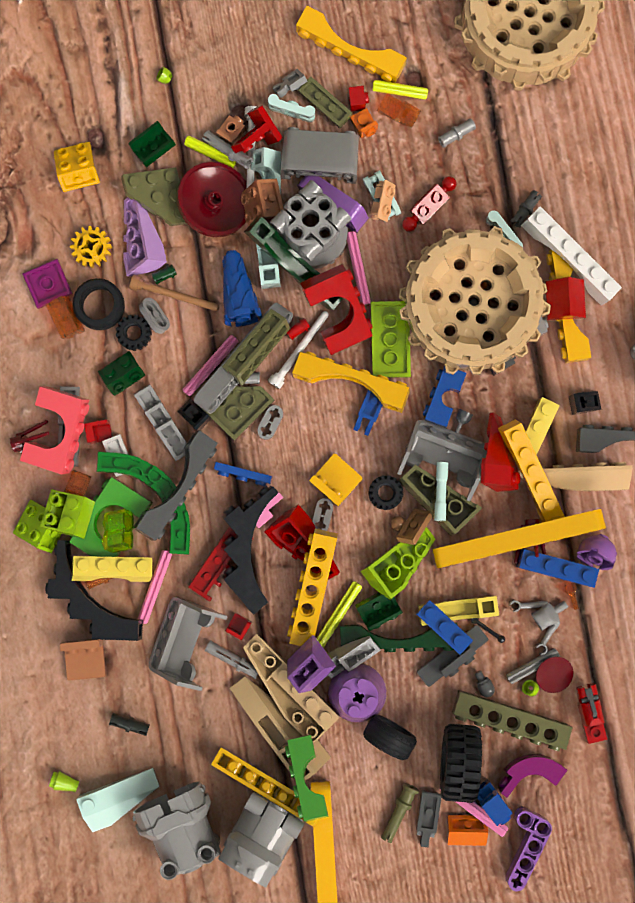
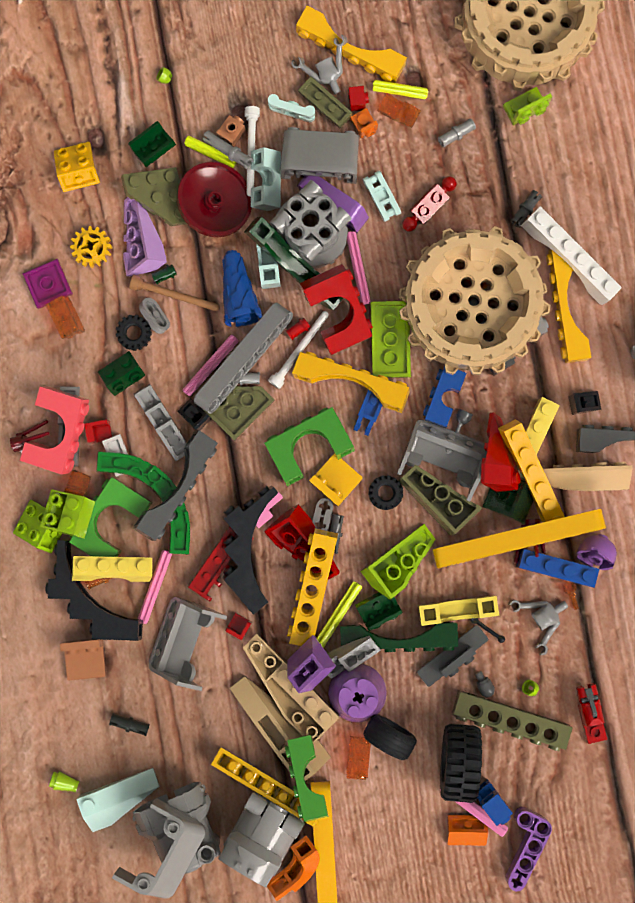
(90, 286): black tyre -> none
(118, 530): clear neon green brick -> none
(187, 838): none -> light grey windscreen
(212, 649): light grey pin -> none
(242, 474): blue plate -> none
(256, 346): olive fence -> none
(262, 200): nougat bracket -> none
(263, 128): red bracket -> none
(266, 419): light grey beam -> none
(291, 82): light grey plate -> none
(298, 871): none -> orange arch
(324, 424): none -> bright green arch
(327, 69): none -> light grey piece
(336, 527): none -> dark grey pin
(358, 758): none -> clear orange hinge
(385, 192): light nougat hinge -> none
(403, 804): olive pin -> none
(412, 528): medium nougat plate -> none
(428, 816): dark grey hinge -> none
(440, 504): light aqua piece -> none
(444, 627): blue plate -> none
(496, 220): light aqua plate -> none
(510, 504): none -> clear green slope
(526, 105): none -> lime bracket
(530, 667): light grey axle -> none
(530, 765): magenta arch -> none
(554, 674): dark red piece -> none
(566, 298): red slope -> none

